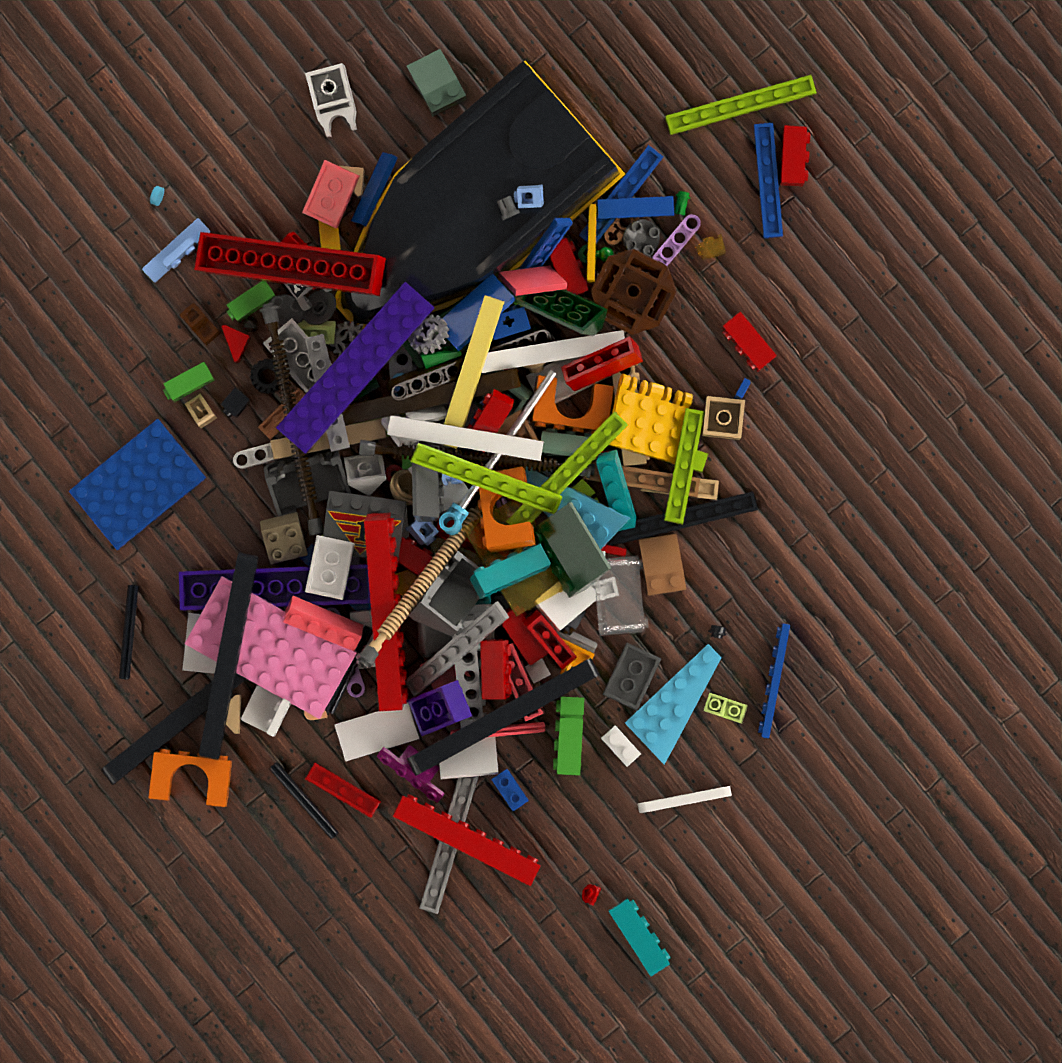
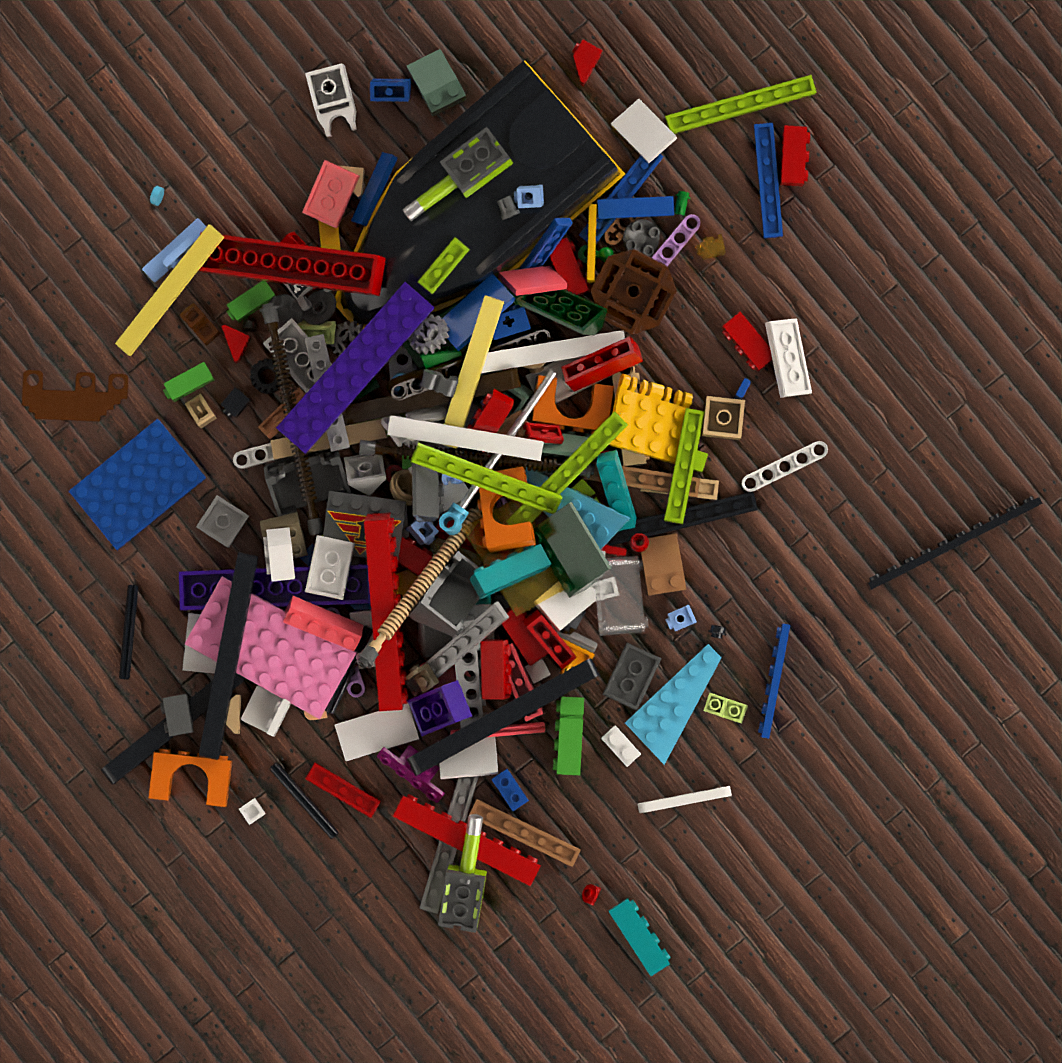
(76, 405): none -> reddish brown piece
(169, 290): none -> light yellow tile
(177, 715): none -> dark grey brick
(222, 521): none -> light grey plate
(252, 811): none -> white plate
(279, 554): none -> white brick
(390, 90): none -> blue brick
(423, 676): none -> dark tan bracket
(436, 381): none -> dark grey leg
(443, 265): none -> lime tile
(464, 884): none -> dark grey piece
(468, 169): none -> dark grey piece
(526, 833): none -> medium nougat plate
(543, 432): none -> red tile
(585, 59): none -> red slope
(636, 538): none -> red plate
(643, 130): none -> white tile
(686, 612): none -> light blue brick
(788, 358): none -> white tile
(794, 466): none -> white beam
(945, 546): none -> black plate

